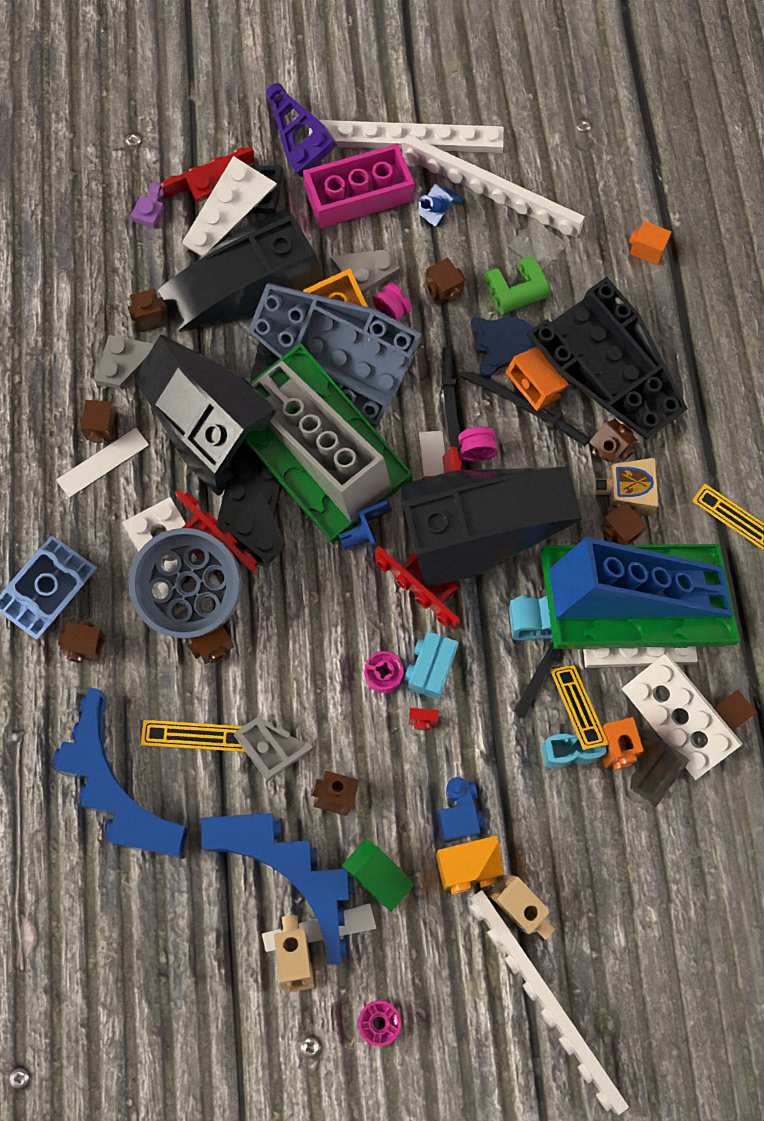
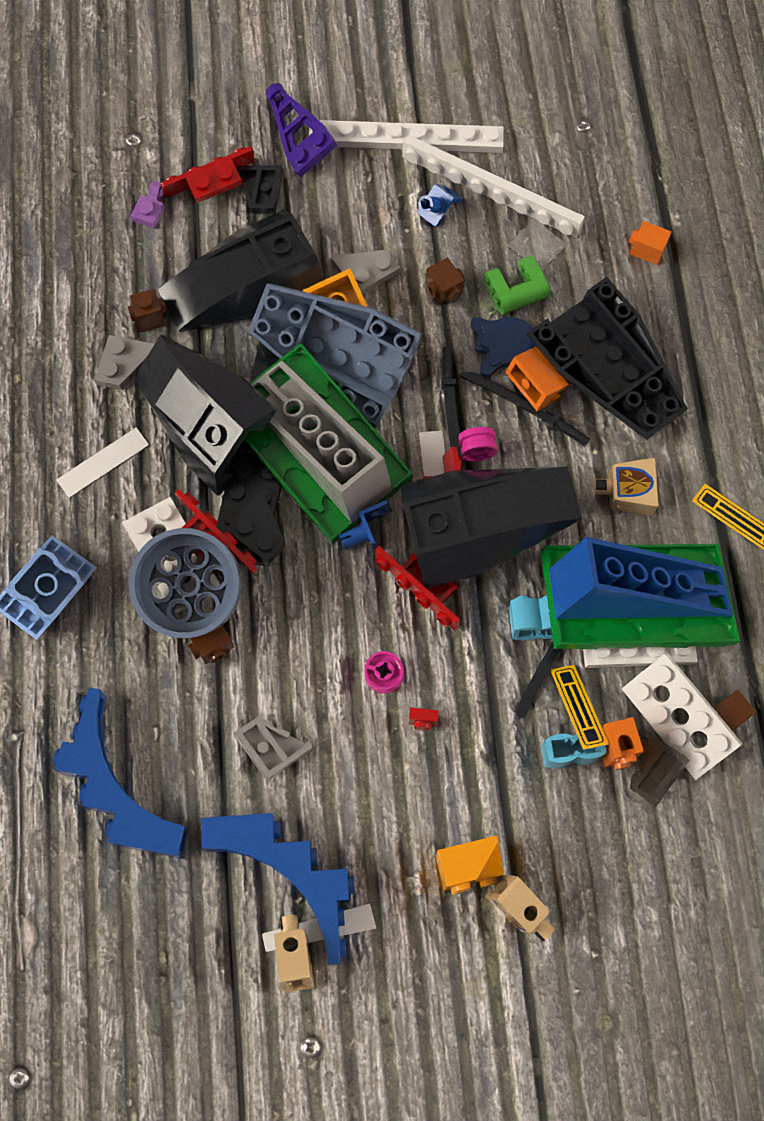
(81, 642): reddish brown brick -> none
(98, 421): reddish brown brick -> none
(190, 735): sticker -> none
(230, 201): white wing -> none
(335, 793): reddish brown brick -> none
(358, 185): dark pink brick -> none
(376, 1036): dark pink wheel -> none
(378, 874): green panel -> none
(392, 302): dark pink wheel -> none
(432, 665): medium azure brick -> none
(463, 819): blue brick -> none
(553, 1012): white plate -> none
(614, 441): reddish brown brick -> none
(622, 524): reddish brown brick -> none

